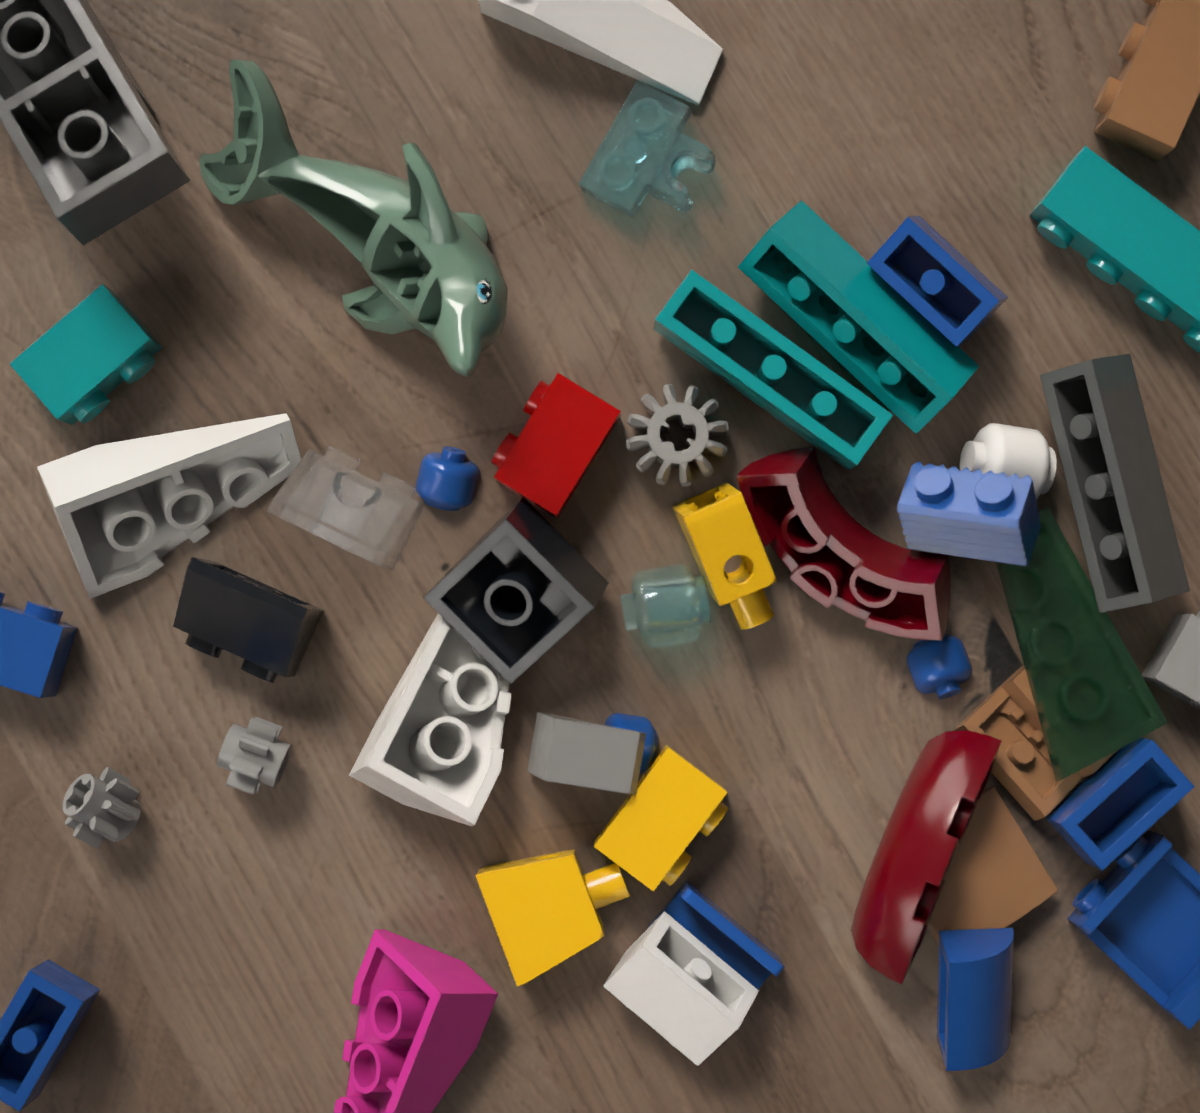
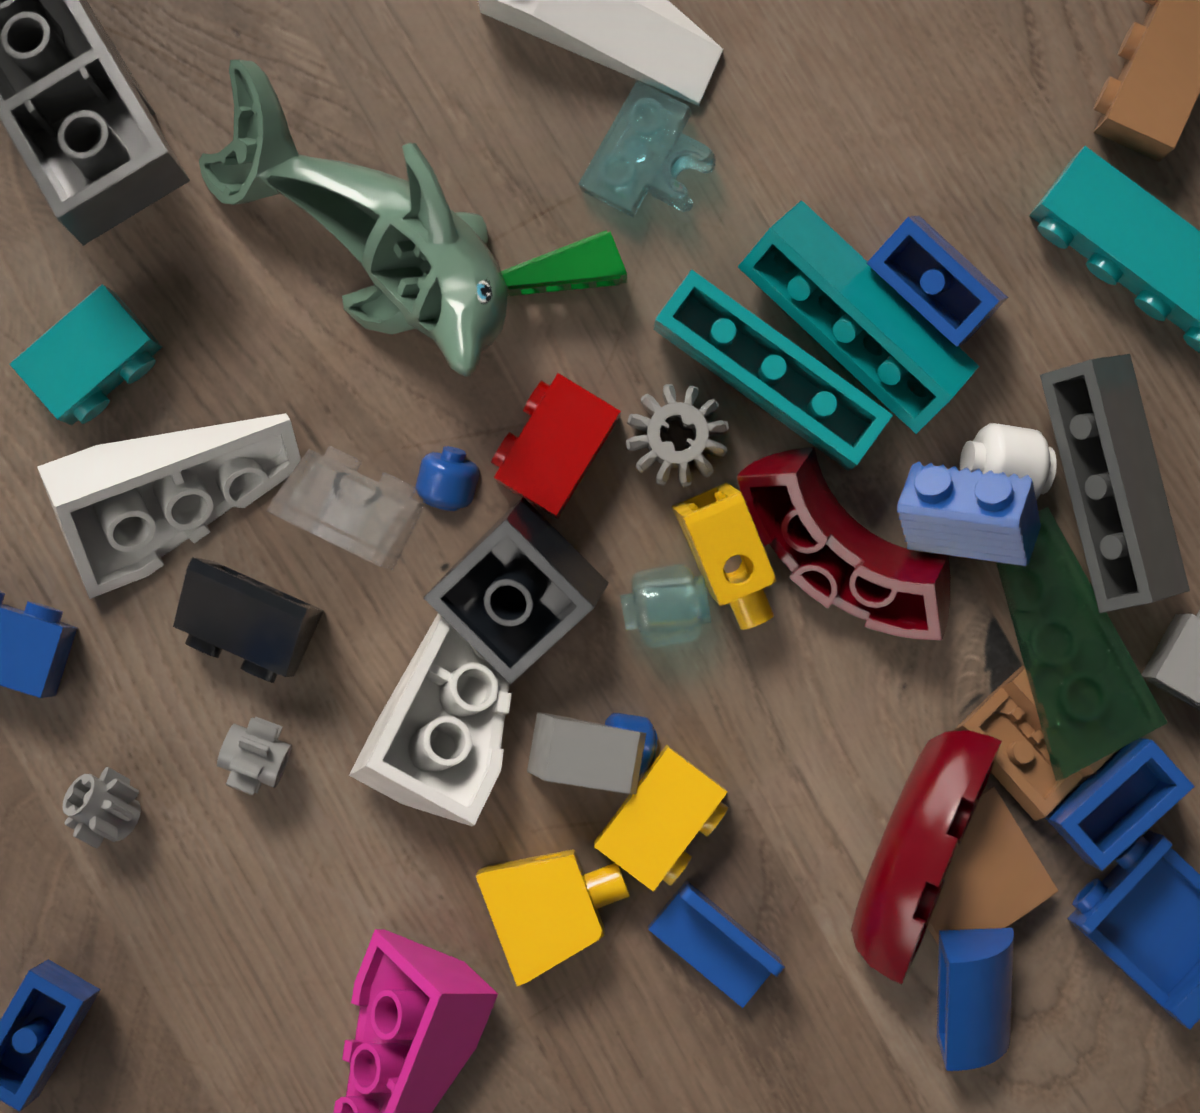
(576, 266): none -> green slope
(681, 989): white brick -> none
(939, 666): blue piece -> none

